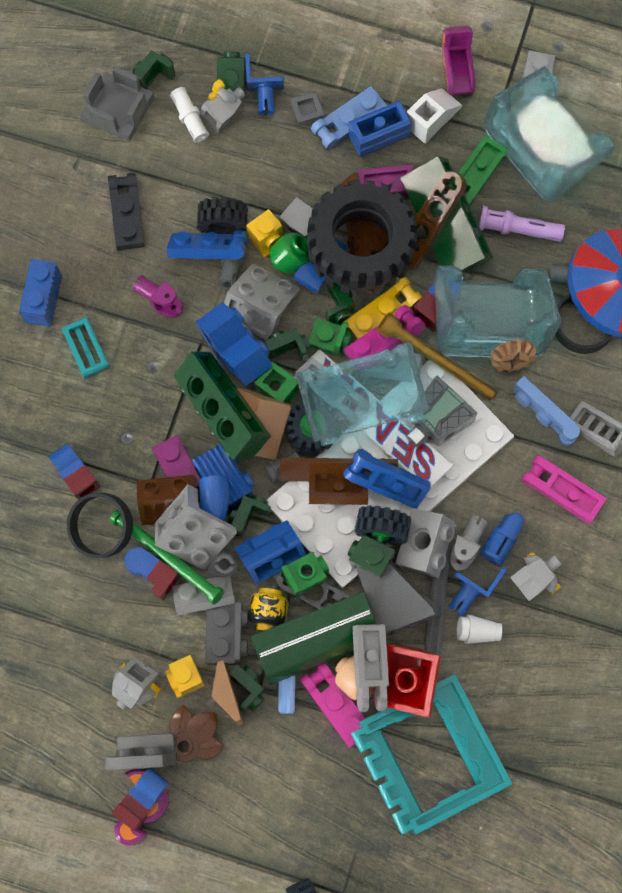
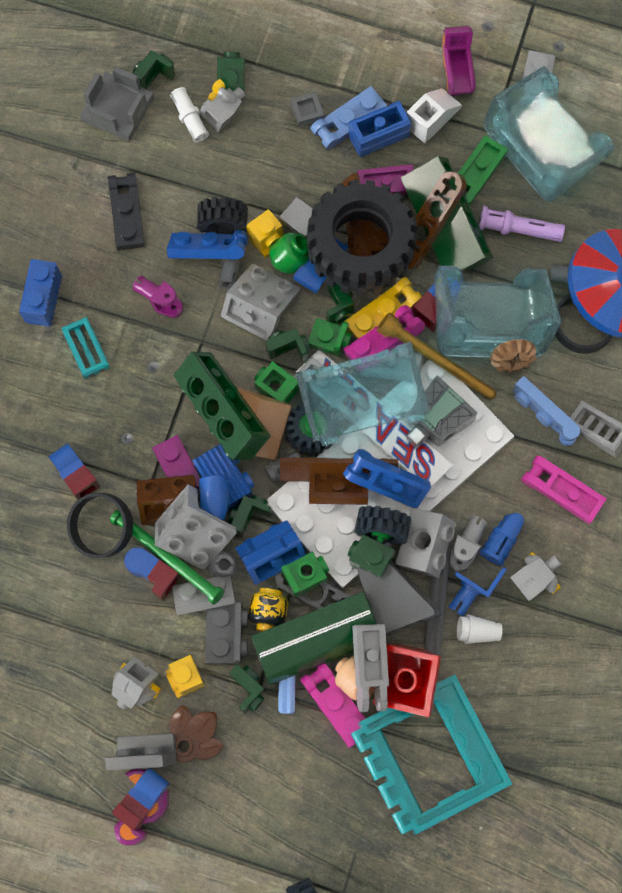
(224, 693): medium nougat slope -> none
(234, 344): blue brick -> none
(264, 88): blue bracket -> none

